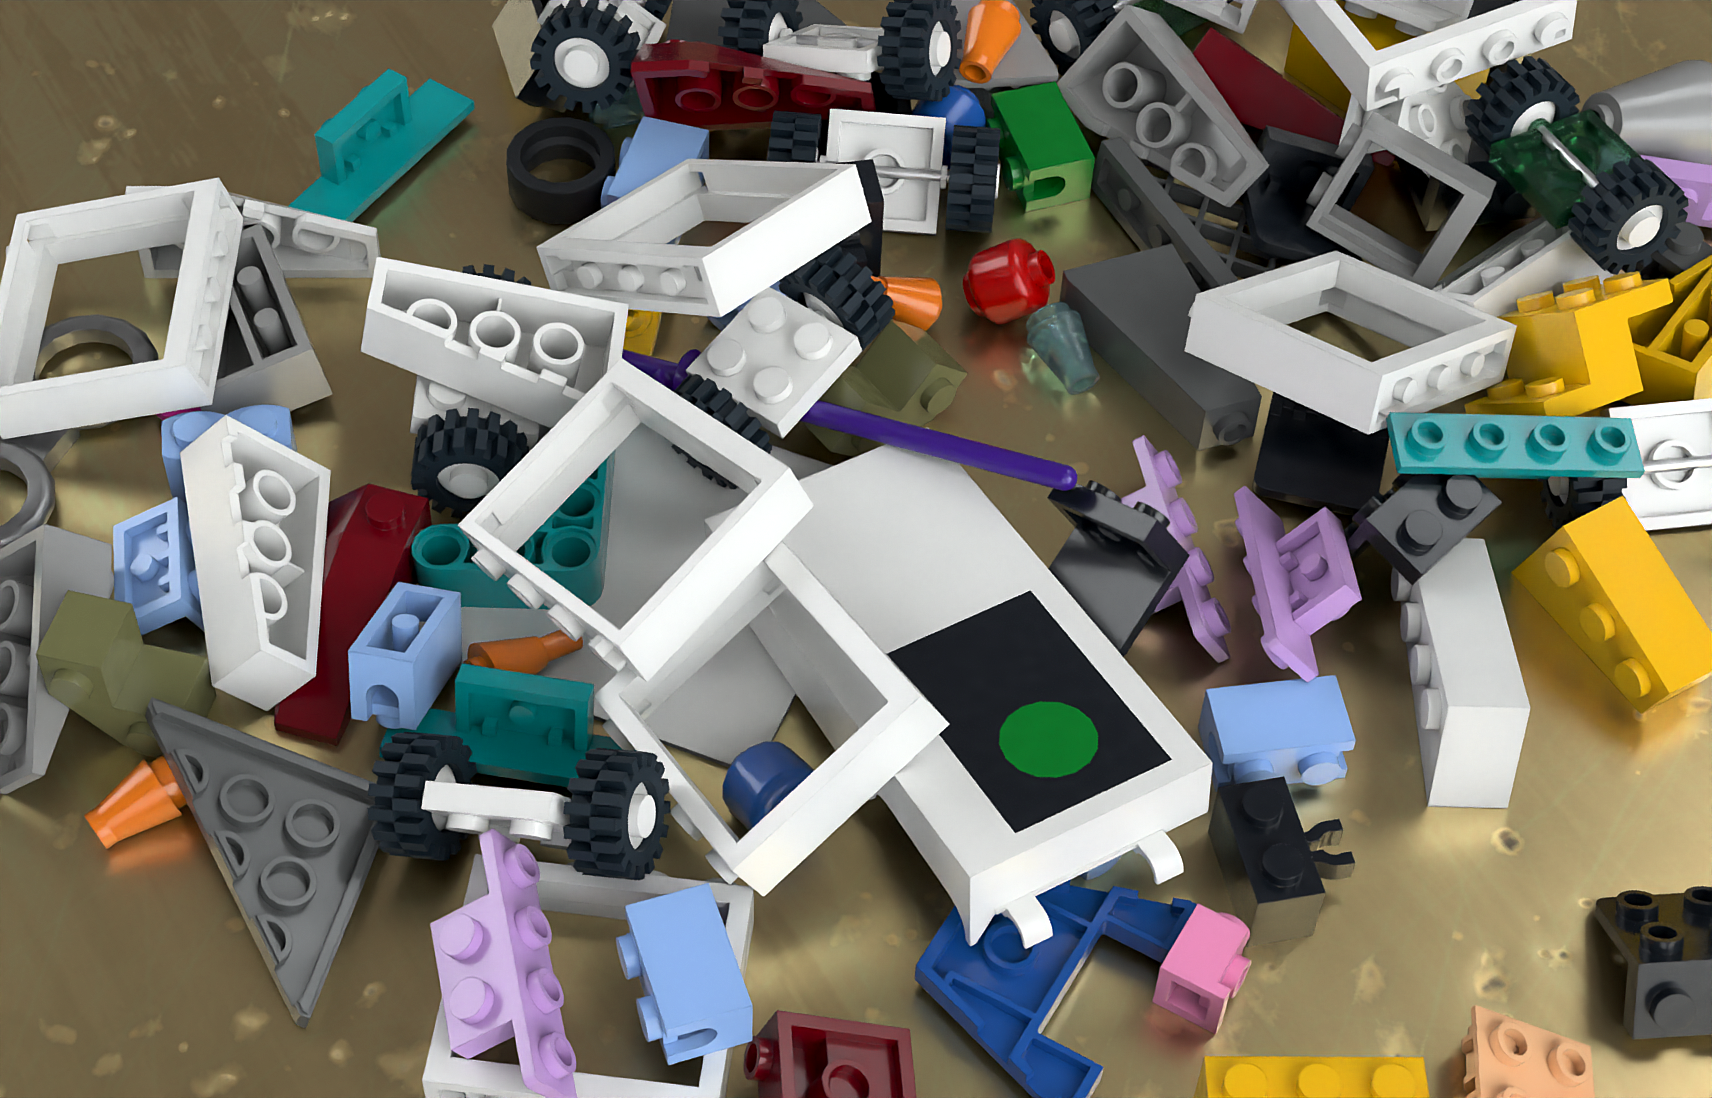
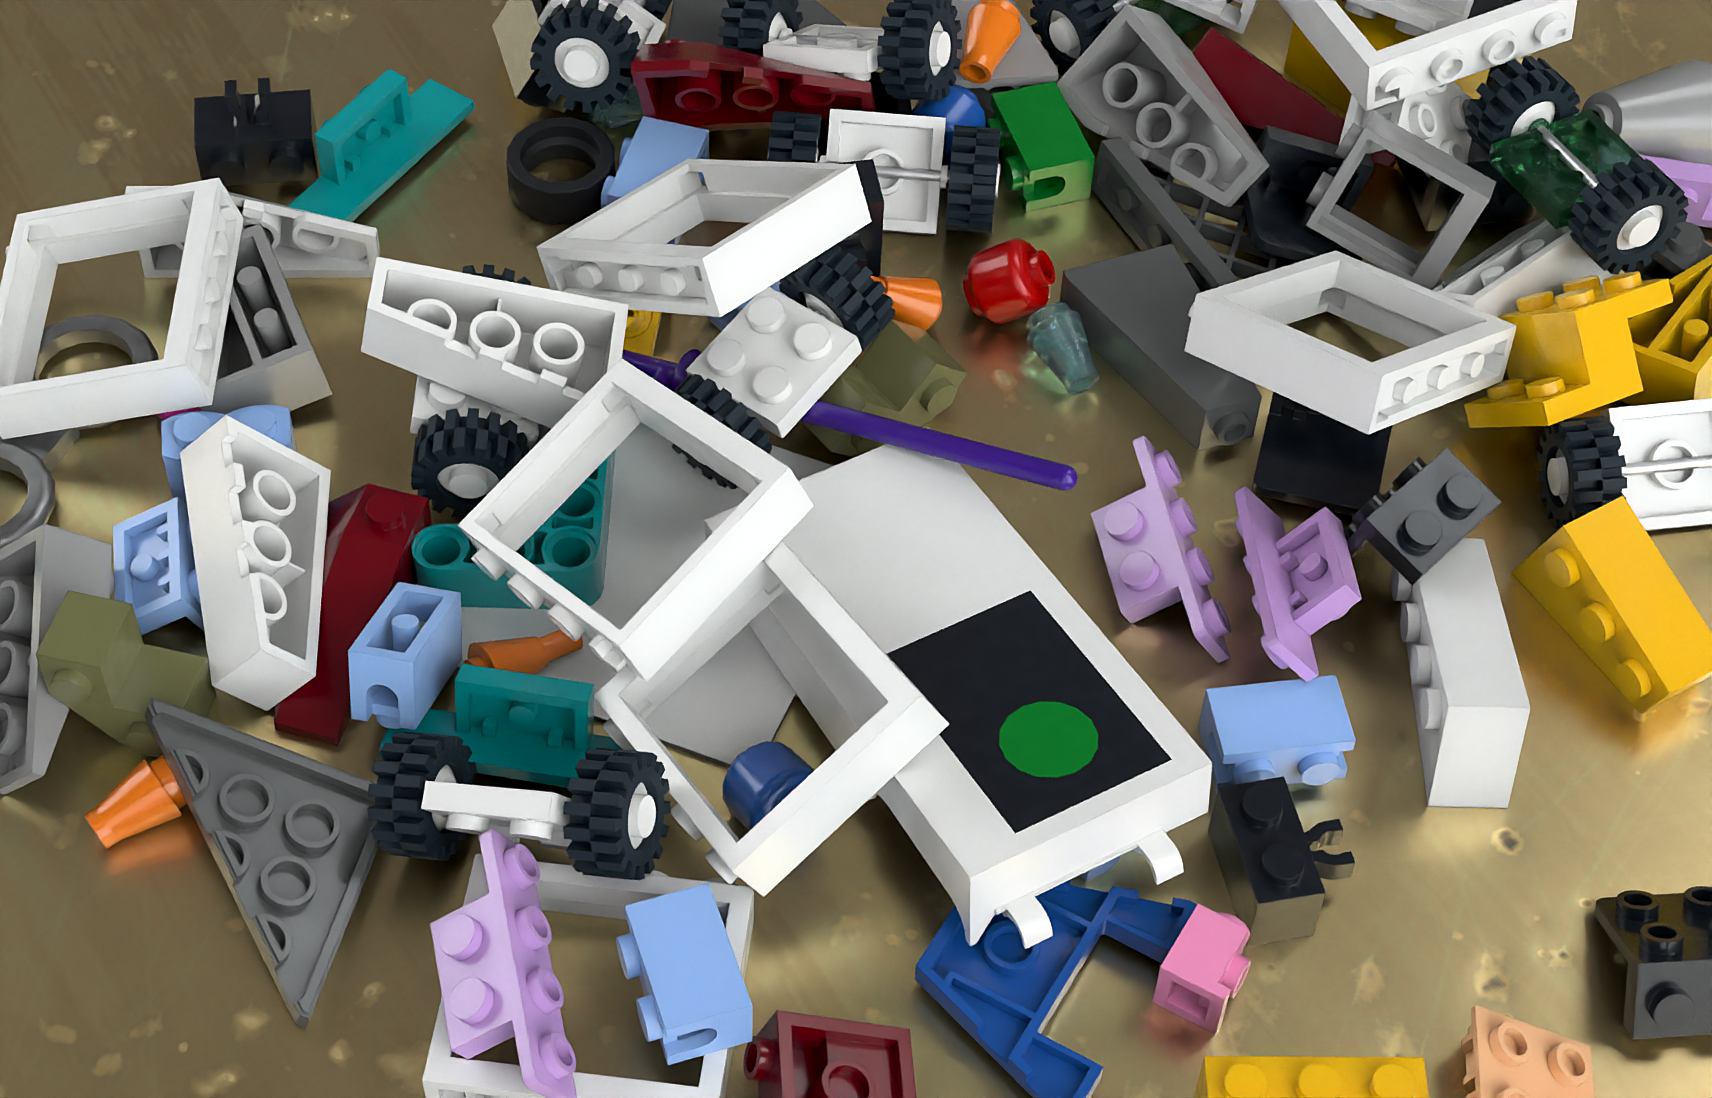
(256, 135): none -> black brick
(1115, 559): black bracket -> none
(1514, 445): teal bracket -> none

